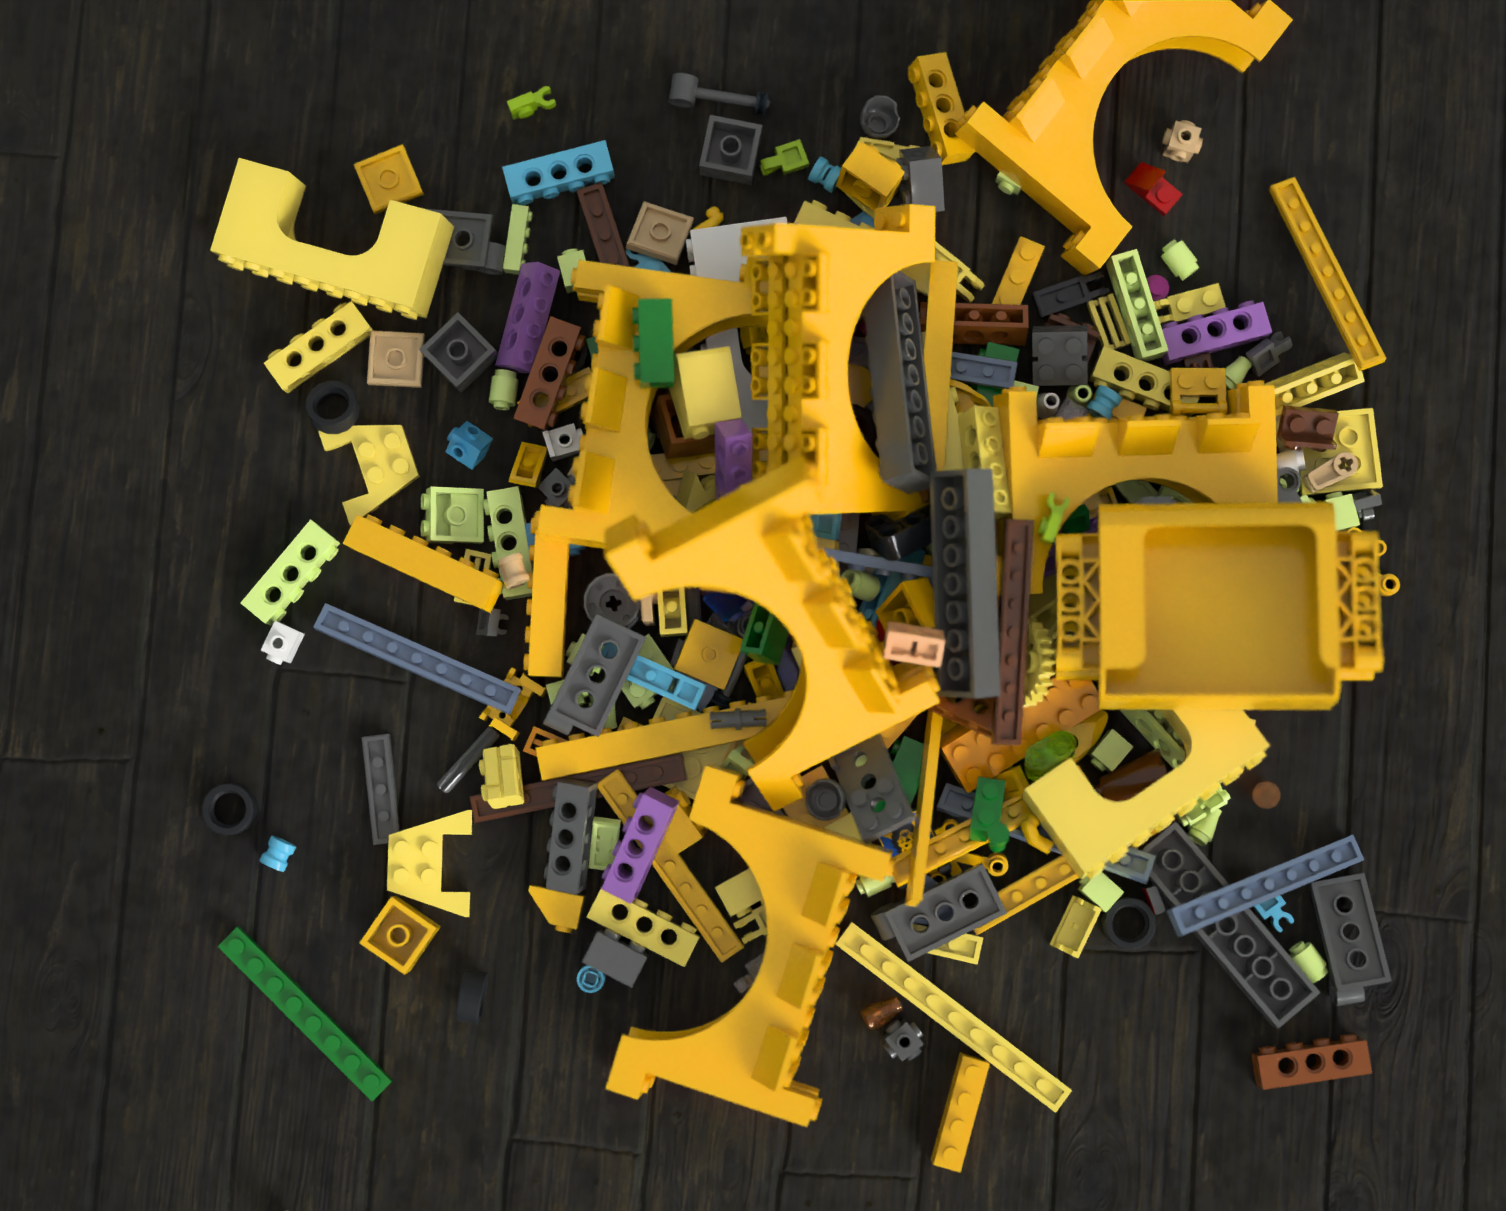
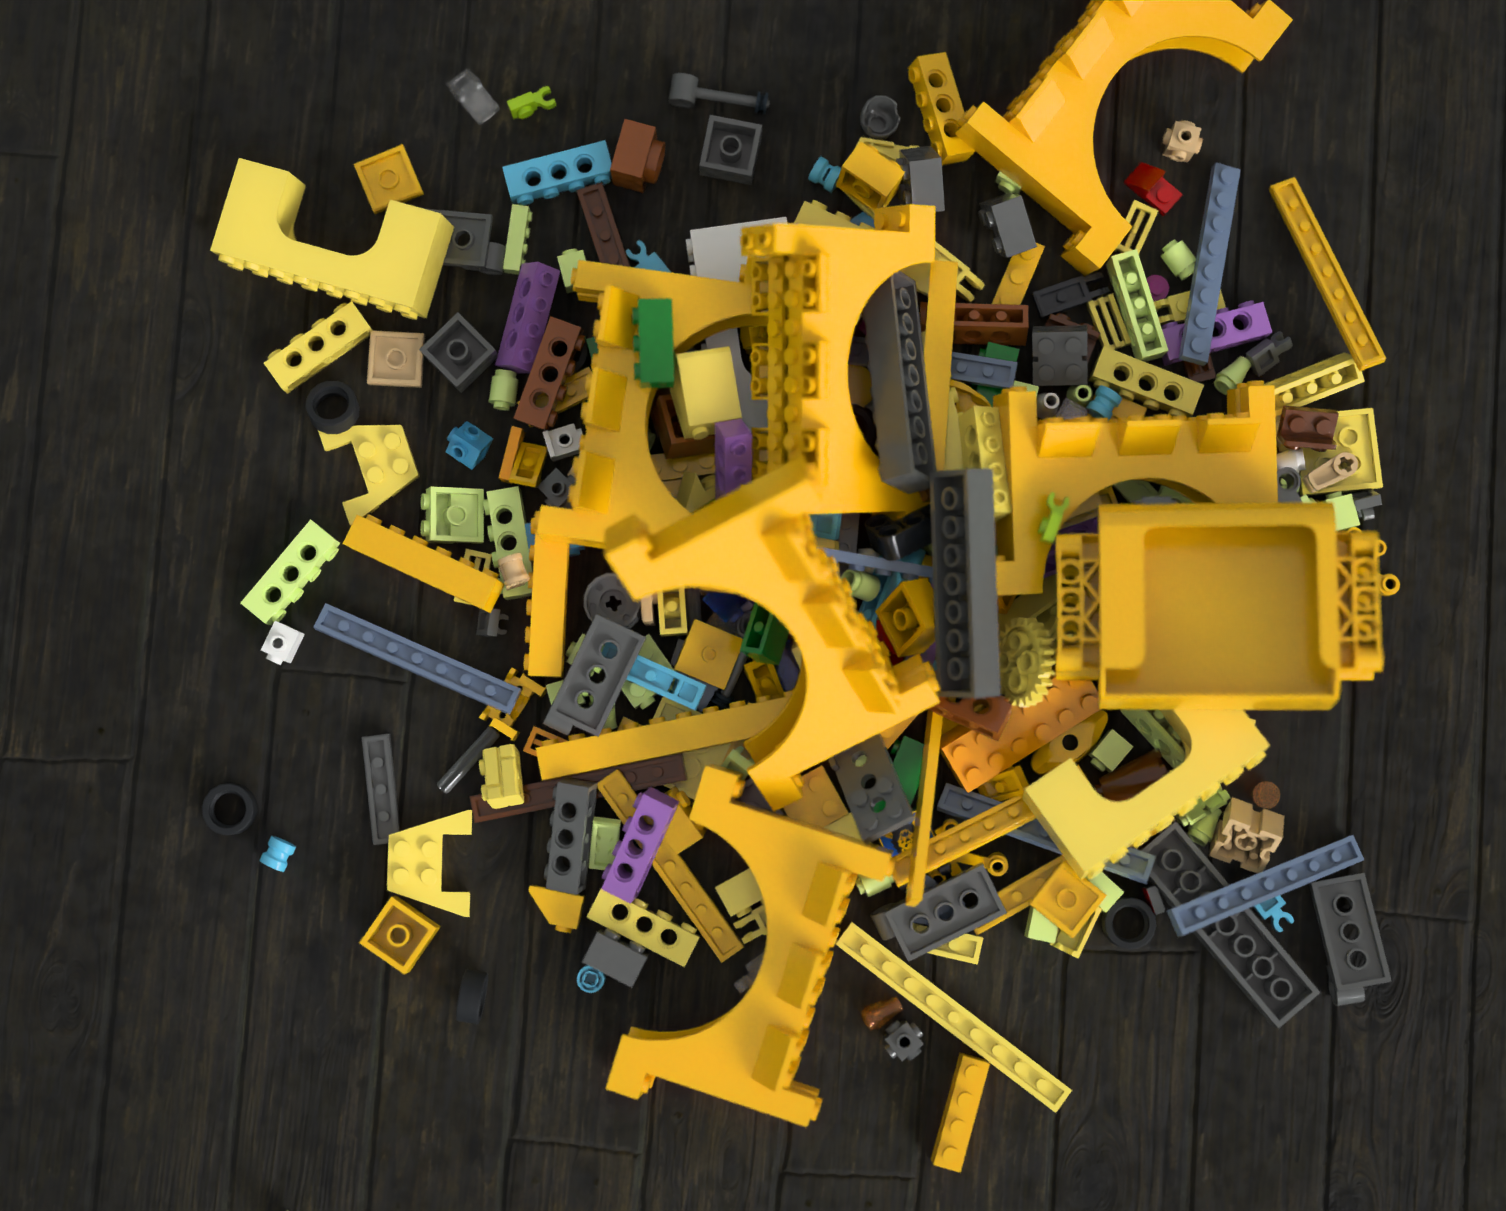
(305, 1013): green plate -> none
(473, 96): none -> clear slope
(515, 438): none -> light orange tile
(637, 156): none -> dark orange piece
(660, 233): tan plate -> none
(714, 220): yellow arm -> none
(738, 719): dark grey pin -> none
(788, 157): lime plate -> none
(825, 799): dark grey hair -> none
(913, 644): light nougat brick -> none
(987, 814): green hinge -> none
(1009, 222): none -> dark grey brick
(1013, 630): reddish brown tile -> none
(1032, 836): yellow arm -> none
(1040, 927): none -> yellowish green brick
(1049, 754): clear neon green brick -> none
(1067, 899): none -> yellow plate
(1077, 521): green tile -> none
(1143, 209): none -> light yellow tile
(1197, 383): yellow plate -> none
(1209, 264): none -> sand blue plate
(1247, 835): none -> tan brick
(1309, 960): yellowish green brick -> none
(1354, 1062): dark orange brick -> none

